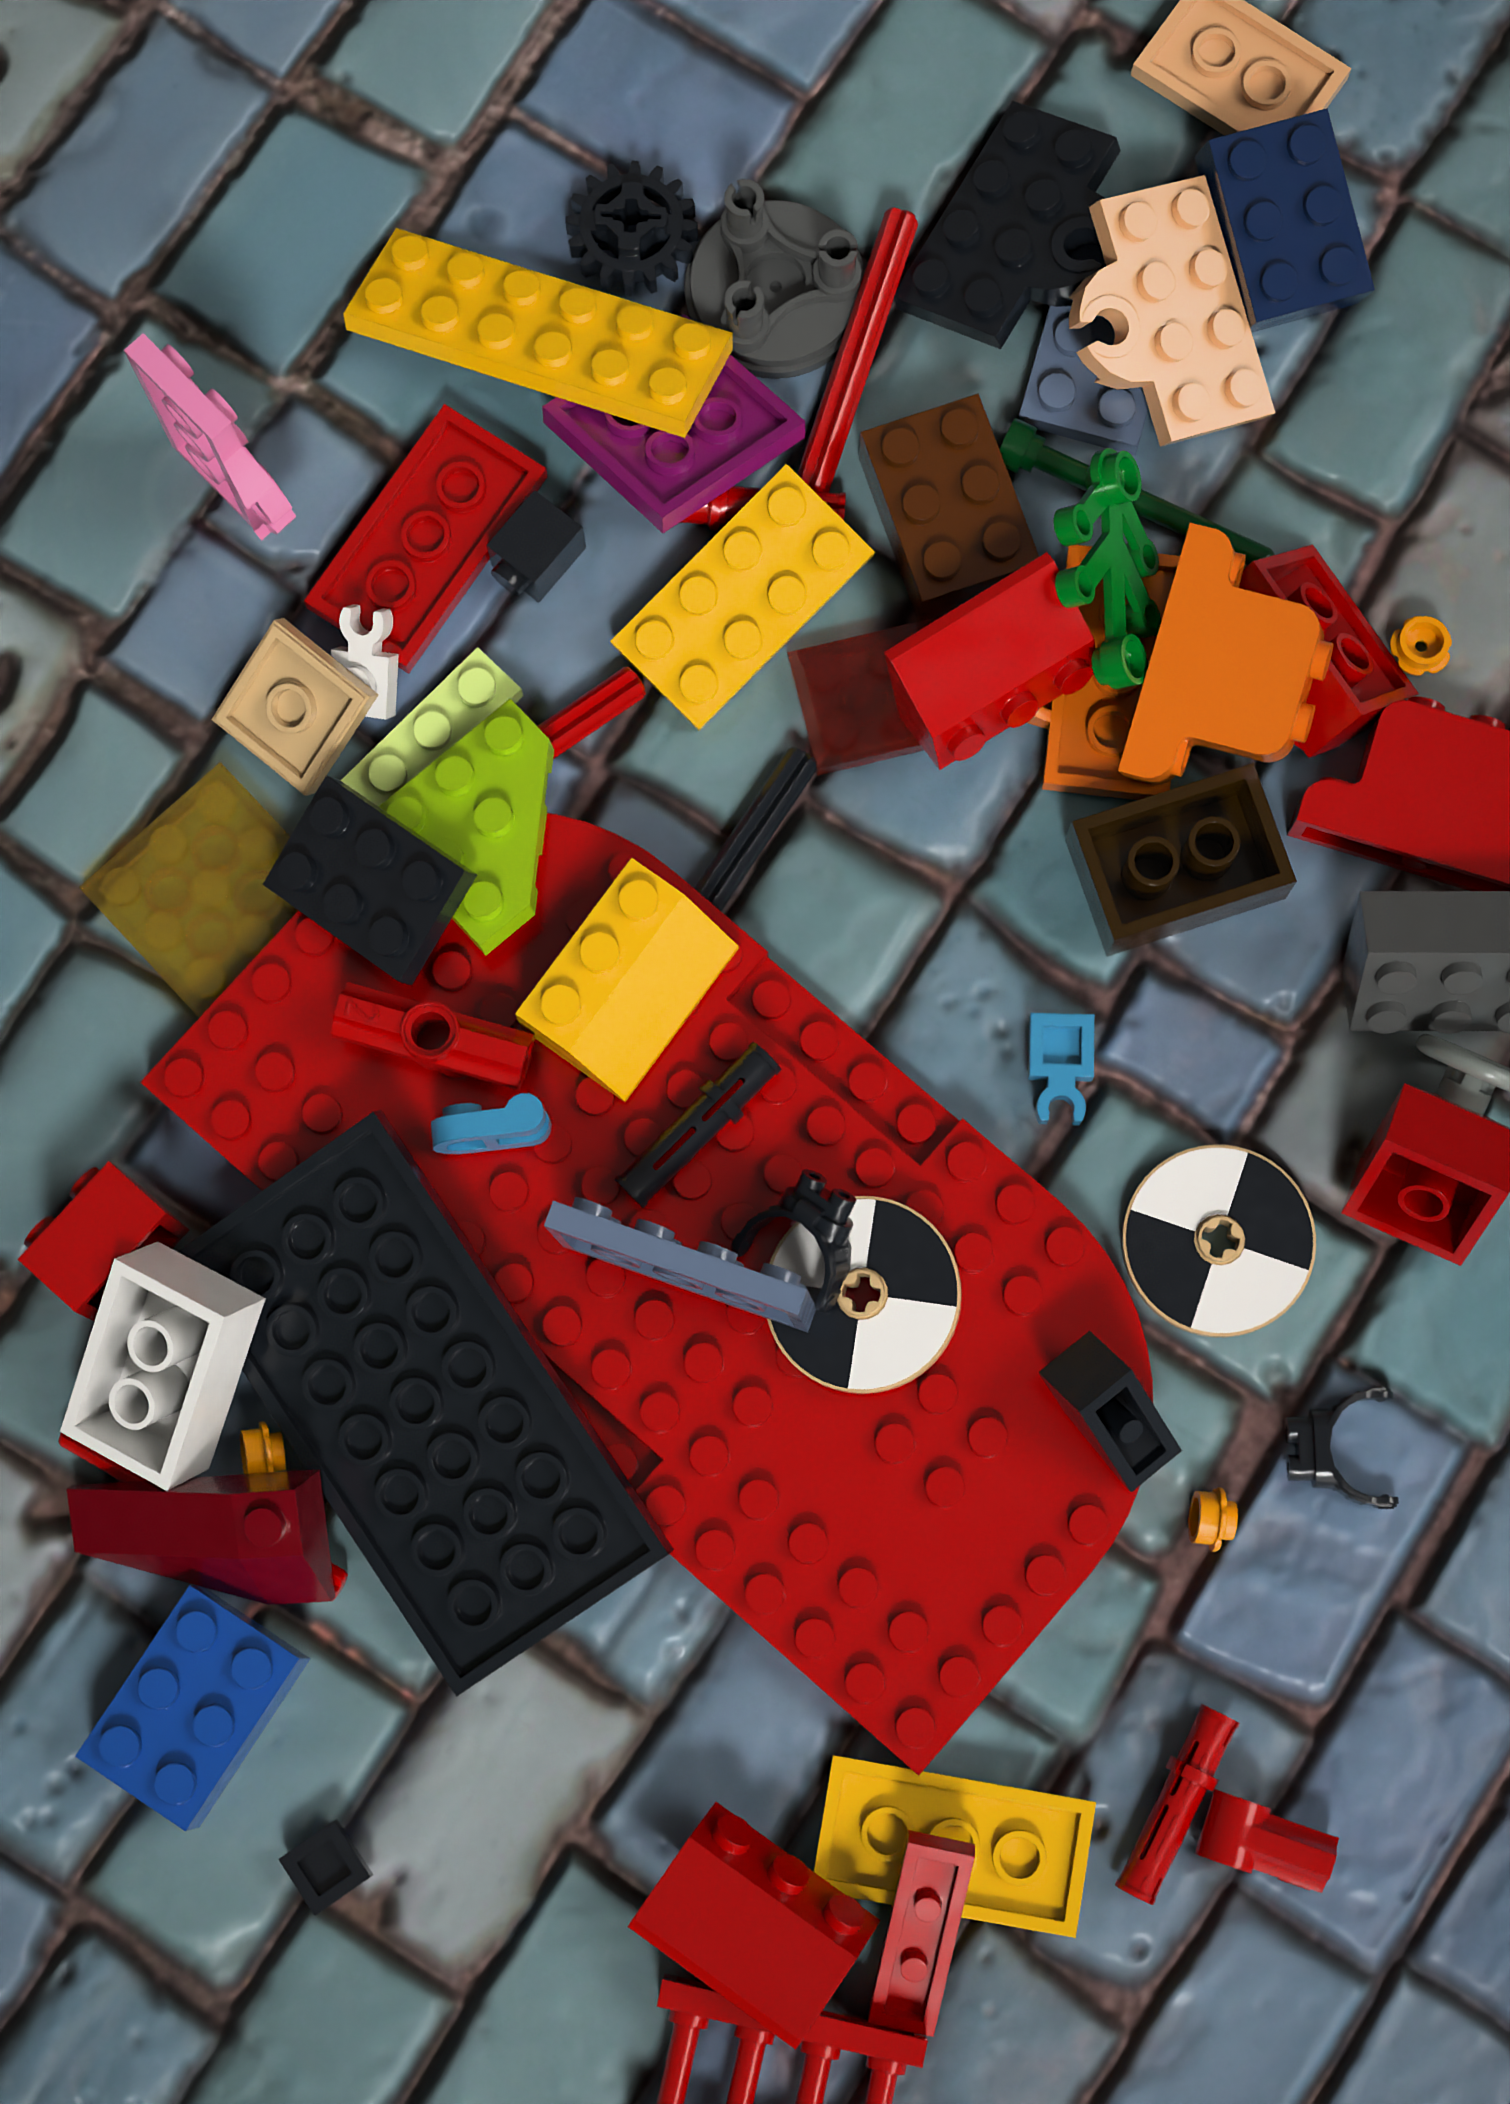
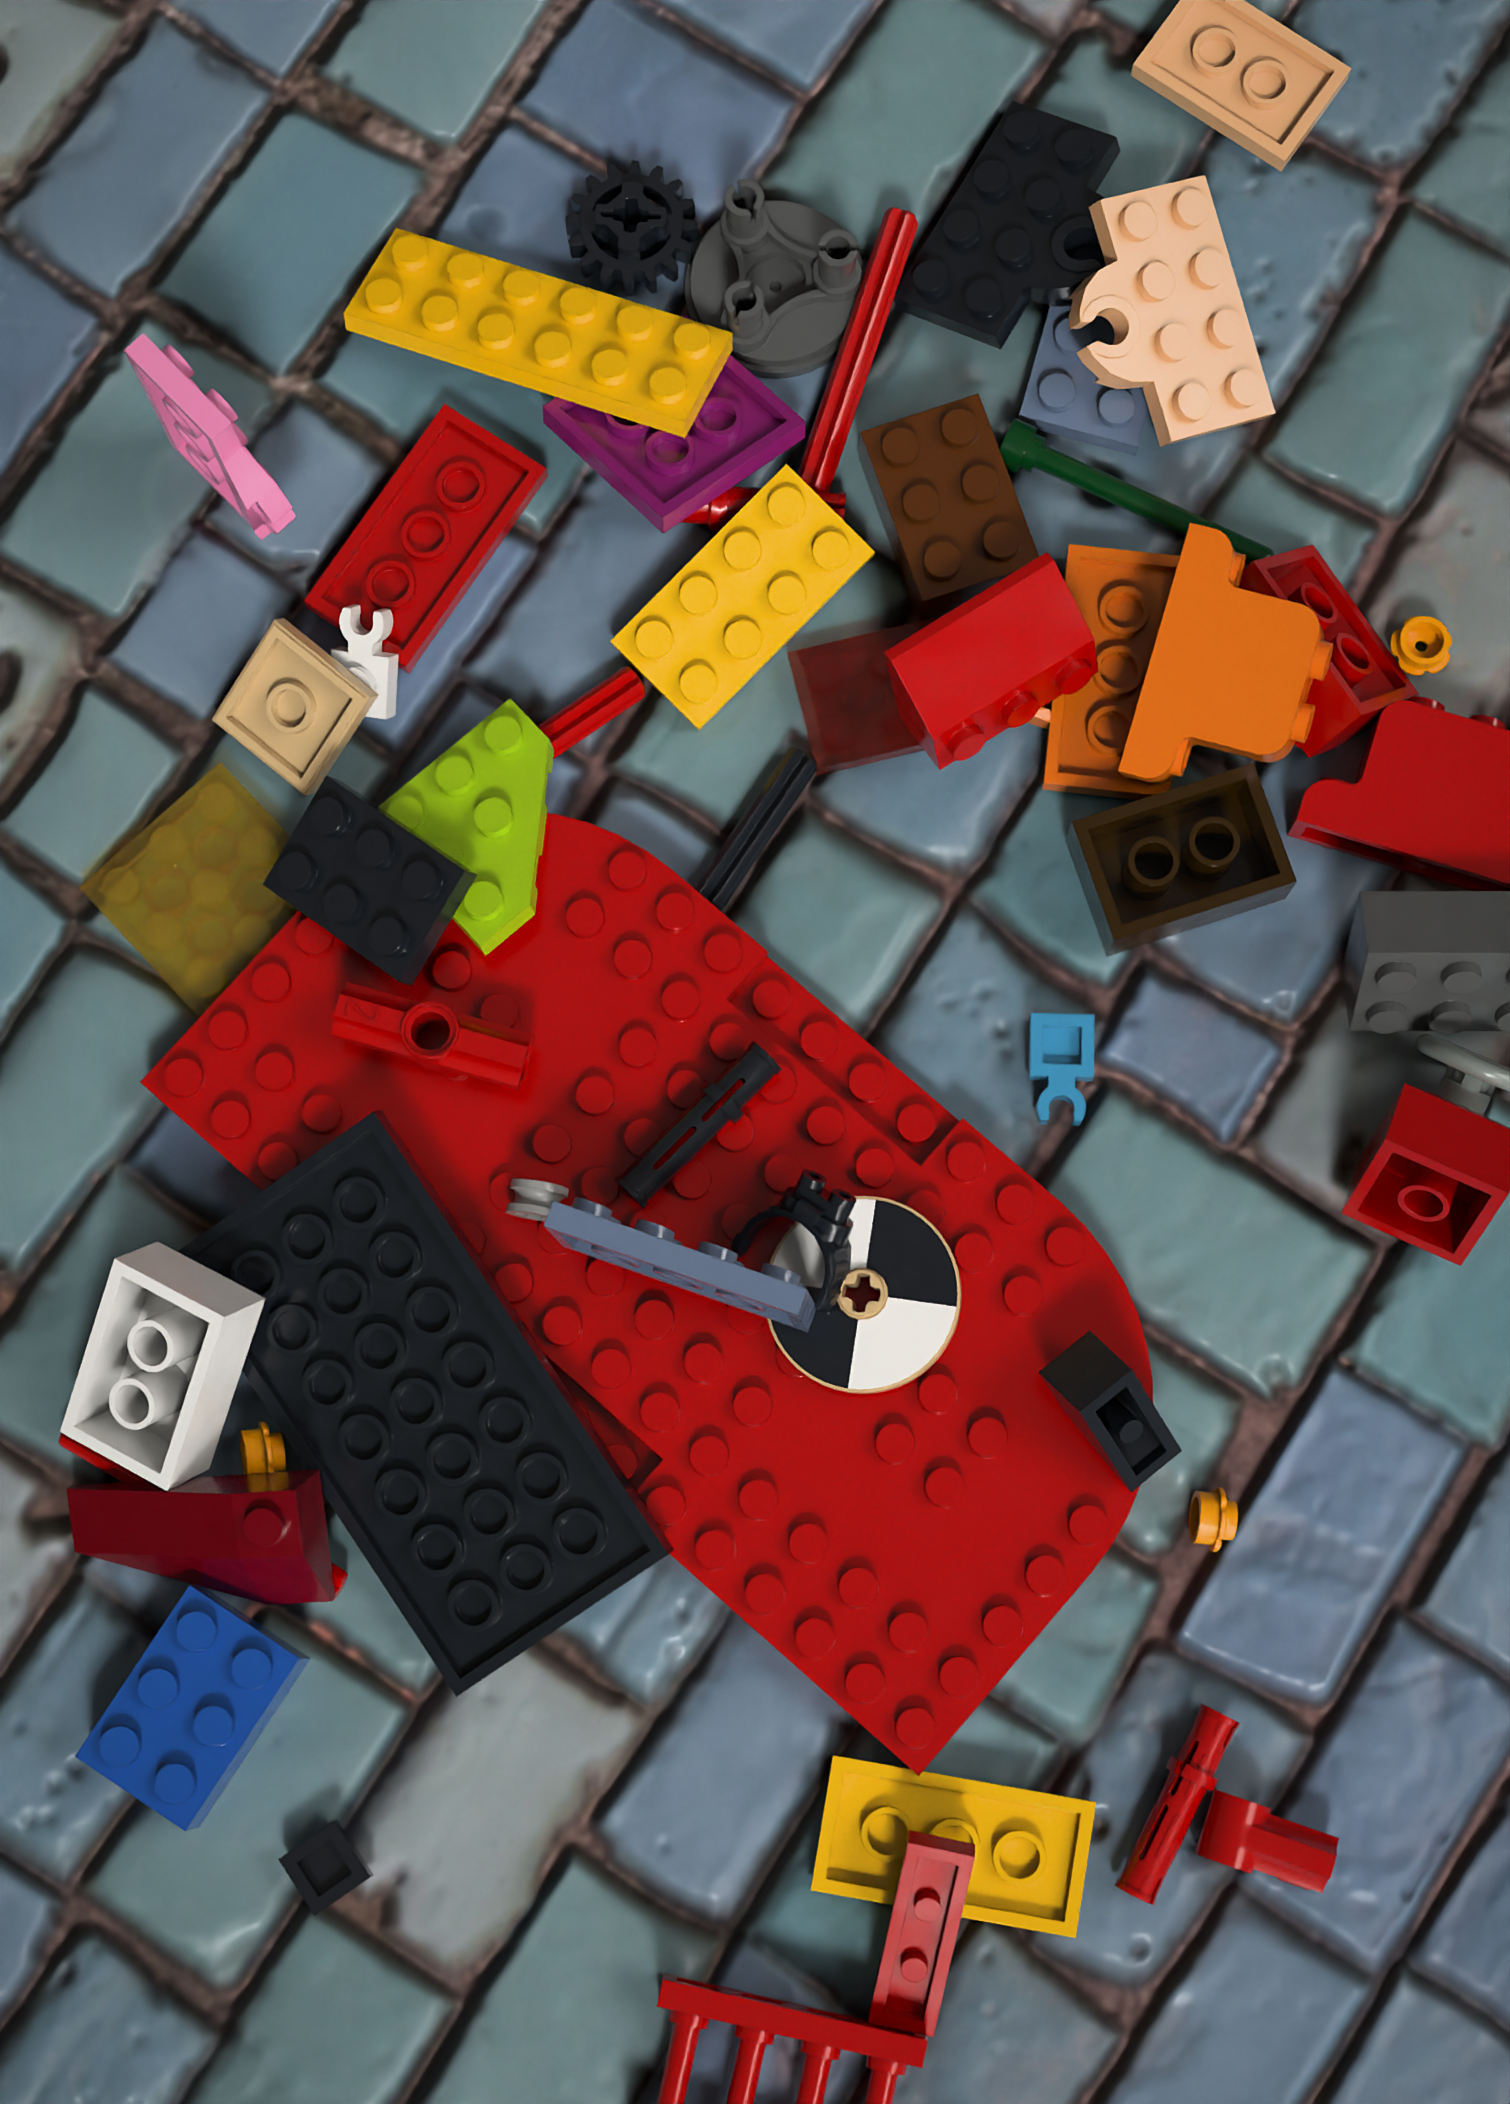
(101, 1223): red brick -> none
(433, 727): yellowish green plate -> none
(472, 1130): dark azure plate -> none
(534, 1198): none -> light grey bush
(535, 548): black brick -> none
(627, 980): yellow slope -> none
(755, 1924): red slope -> none
(1111, 487): green plant -> none
(1173, 1262): piece -> none
(1287, 219): dark blue brick -> none
(1313, 1453): black helmet -> none

